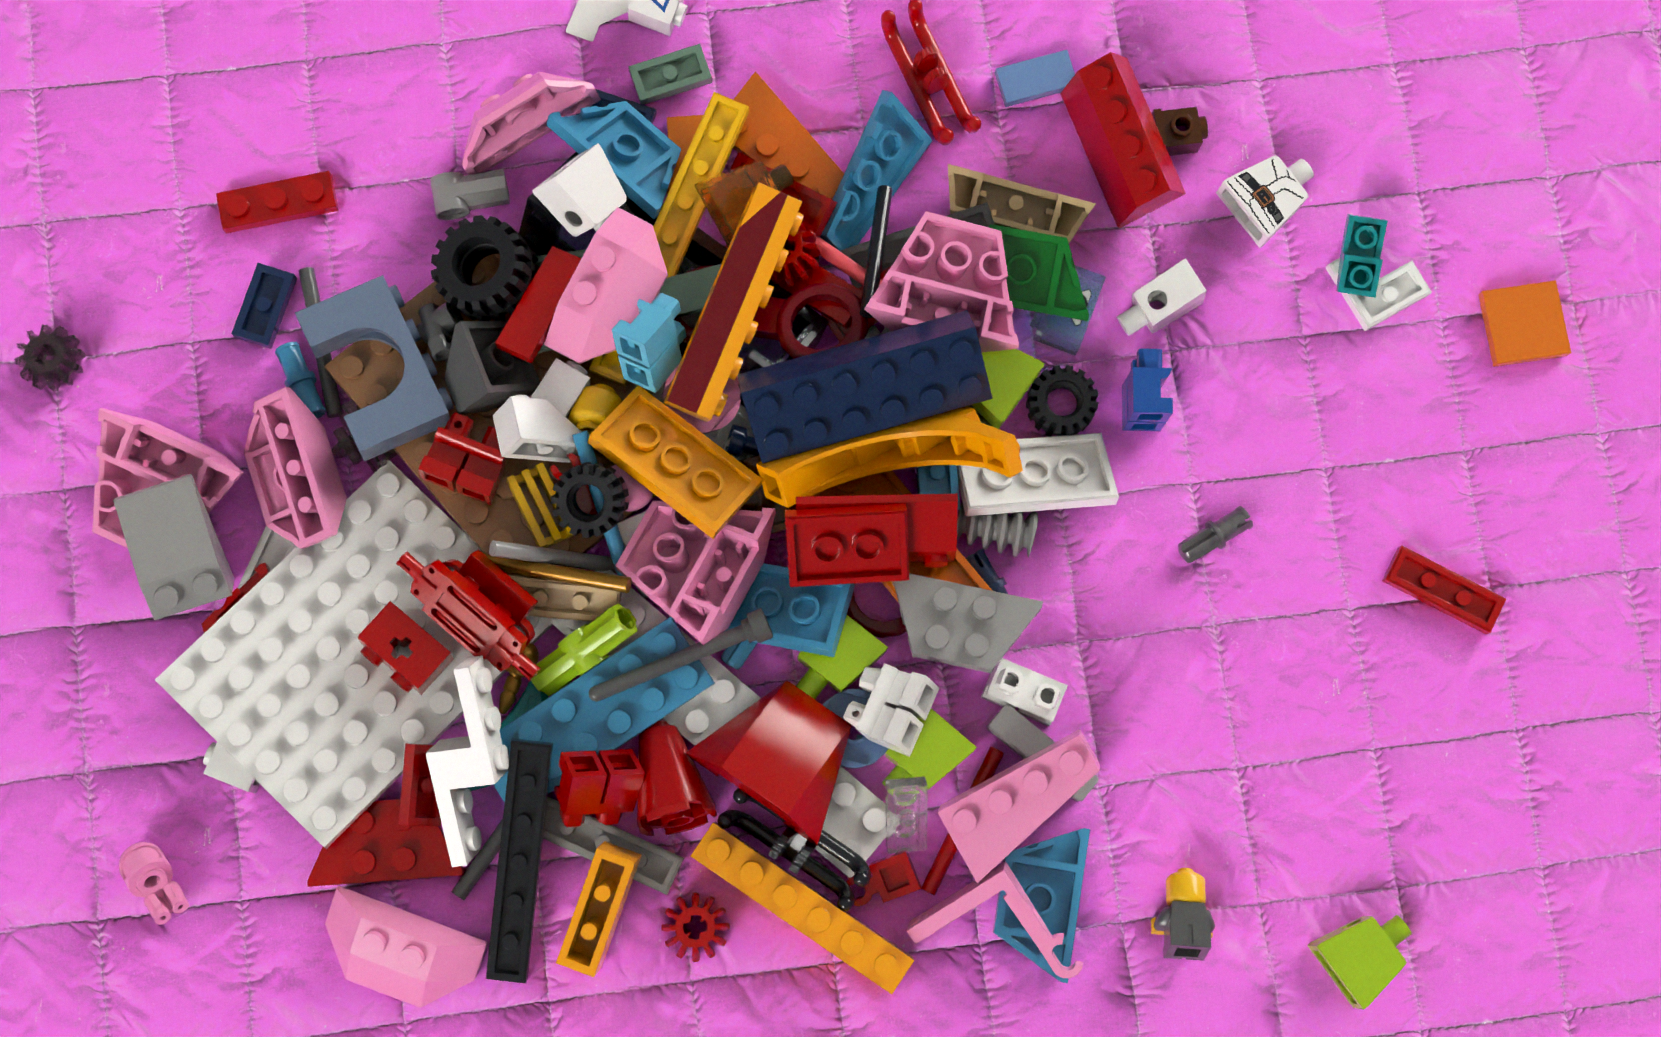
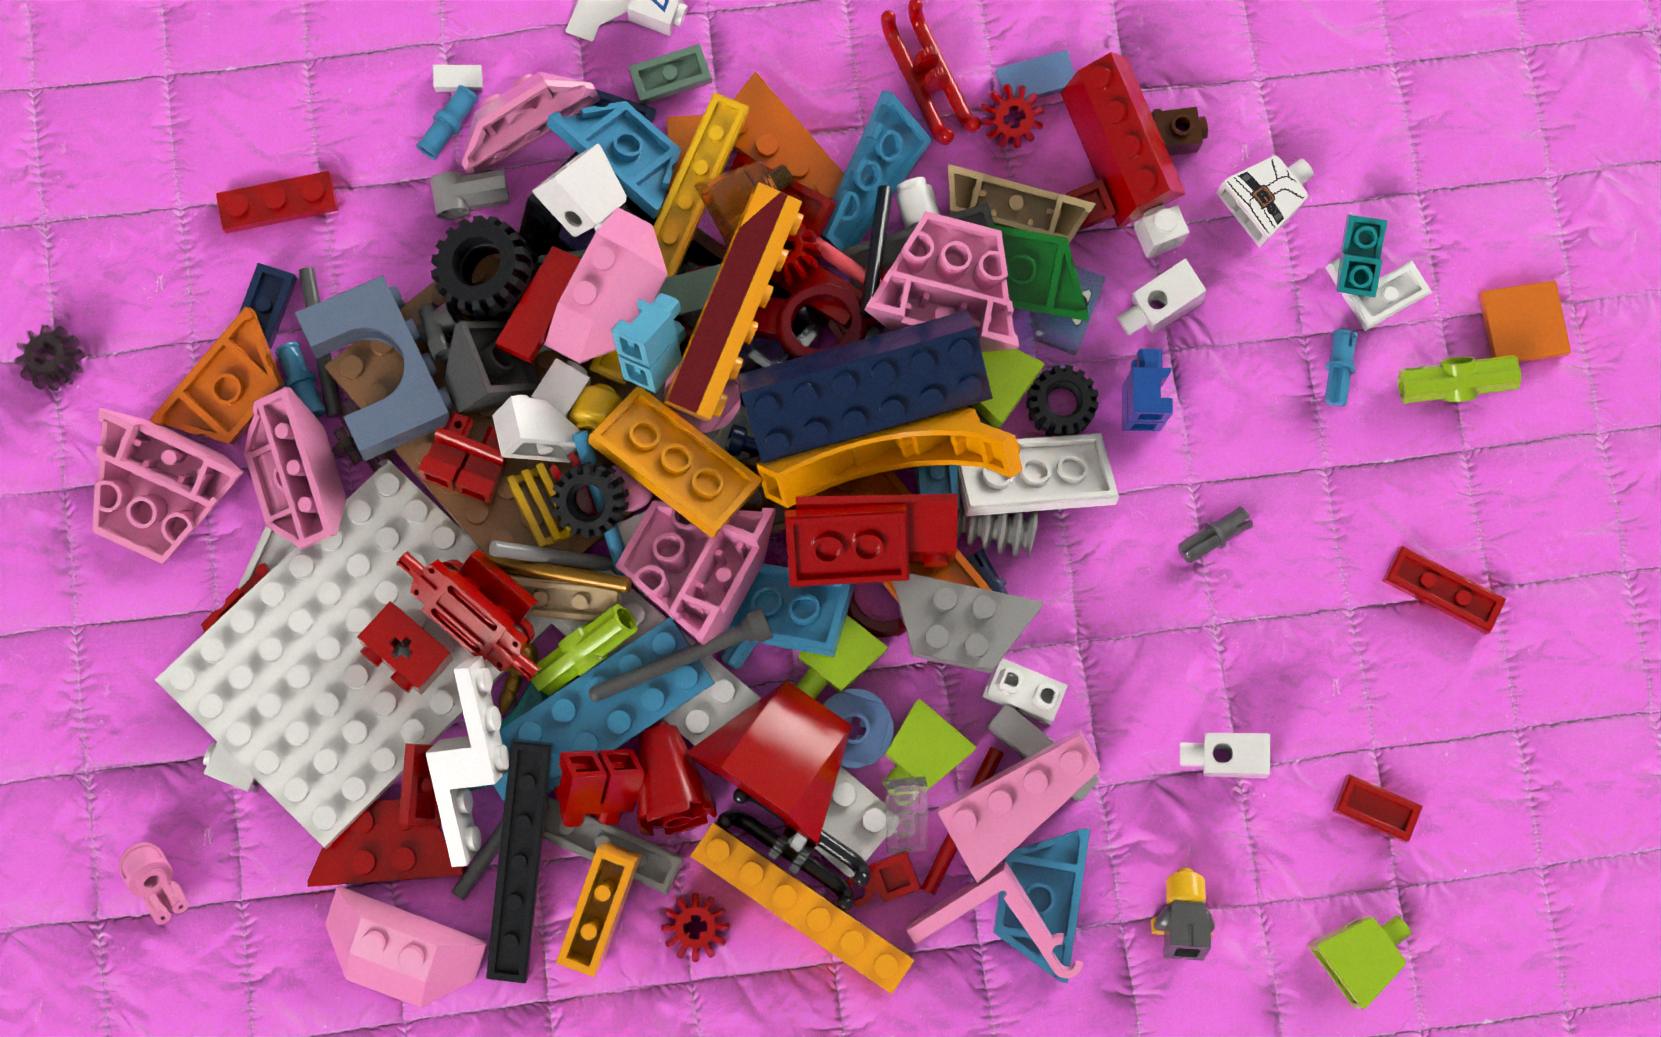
(174, 547): light grey slope -> none
(224, 384): none -> orange wing
(447, 122): none -> dark azure pin
(449, 77): none -> white piece
(893, 707): white hips -> none
(914, 200): none -> white brick
(1022, 123): none -> red gear
(1095, 193): none -> red plate
(1161, 230): none -> white brick
(1247, 750): none -> white torso
(1340, 367): none -> dark azure axle
(1377, 808): none -> red tile
(1459, 379): none -> lime piece

